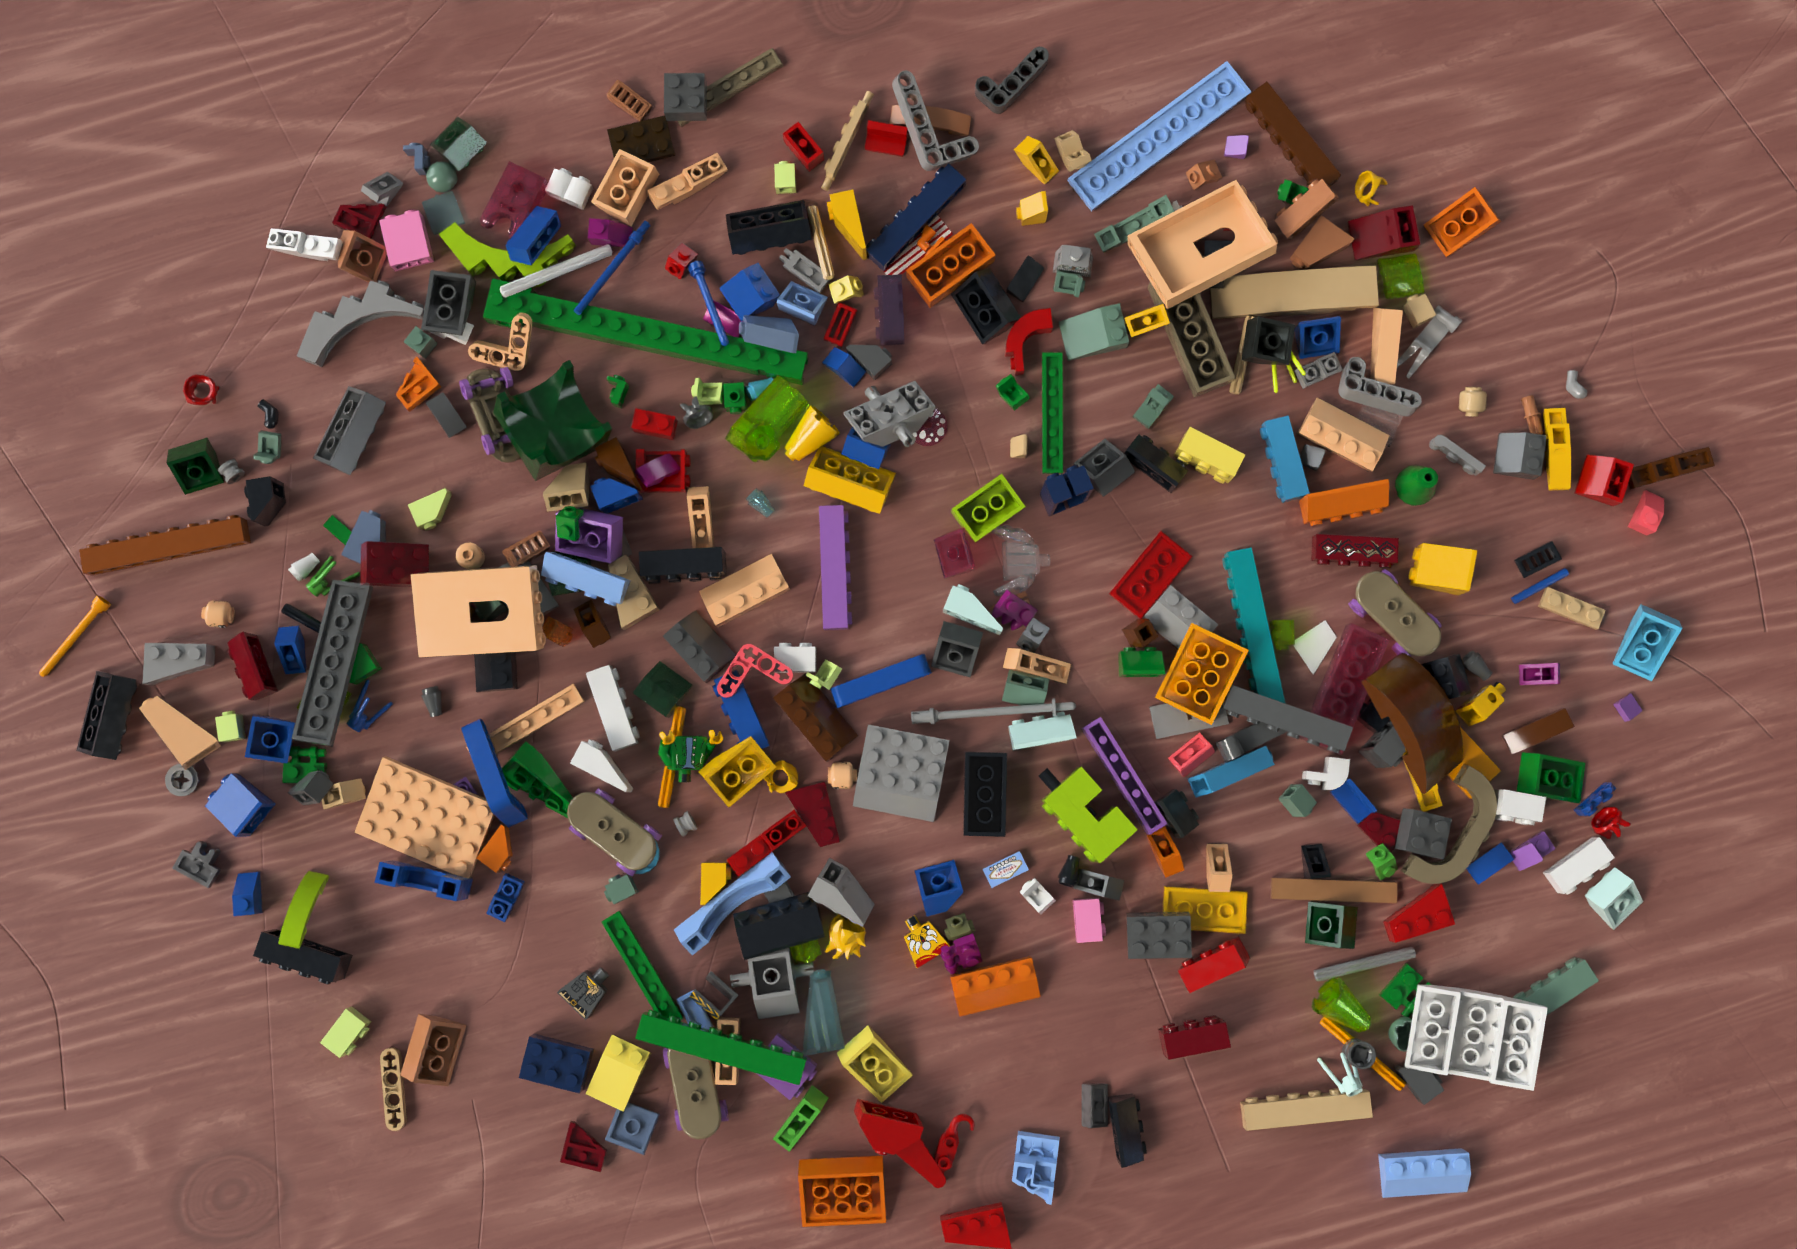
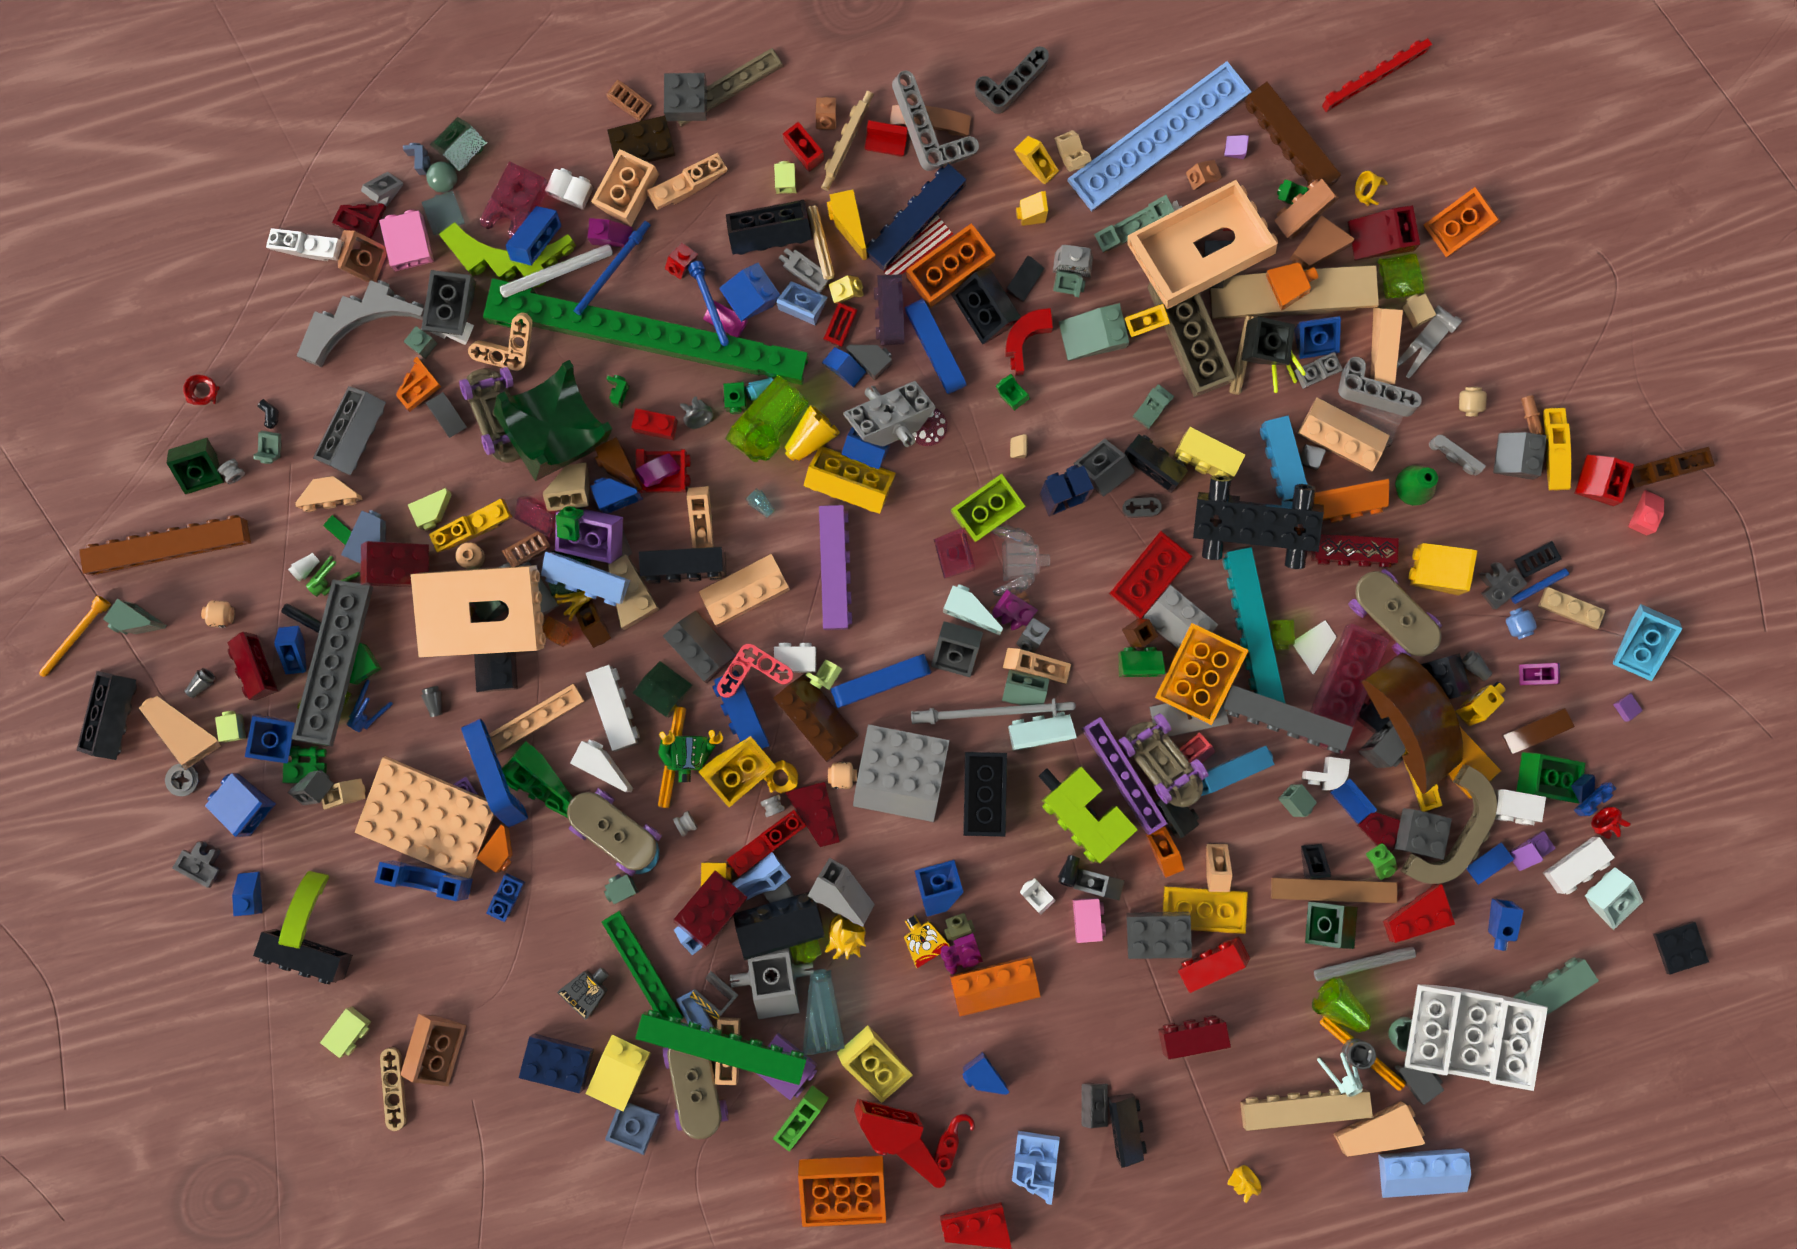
(131, 618): none -> sand green slope
(173, 660): light grey wedge -> none
(200, 681): none -> dark grey cone
(265, 499): black slope -> none
(326, 493): none -> light nougat slope
(470, 526): none -> yellow slope
(535, 515): none -> clear pink slope
(578, 600): none -> yellow piece
(582, 1149): dark red wing -> none
(708, 392): yellowish green bracket -> none
(710, 909): none -> dark red brick
(770, 332): sand blue slope -> none
(772, 806): none -> light grey wheel
(825, 113): none -> nougat bracket
(927, 234): orange piece -> none
(935, 346): none -> blue beam
(983, 1076): none -> blue slope
(1005, 869): tile -> none
(1052, 413): green plate -> none
(1140, 502): none -> dark grey beam
(1164, 763): none -> dark tan piece
(1245, 740): dark grey beam -> none
(1245, 1182): none -> yellow piece
(1258, 522): none -> black piece
(1290, 283): none -> orange torso
(1382, 70): none -> red plate
(1386, 1131): none -> light nougat slope
(1400, 987): green plate -> none
(1501, 584): none -> flat silver plate
(1504, 922): none -> blue torso
(1521, 623): none -> medium blue head
(1573, 386): light grey arm -> none
(1584, 787): none -> dark blue slope
(1681, 948): none -> black plate

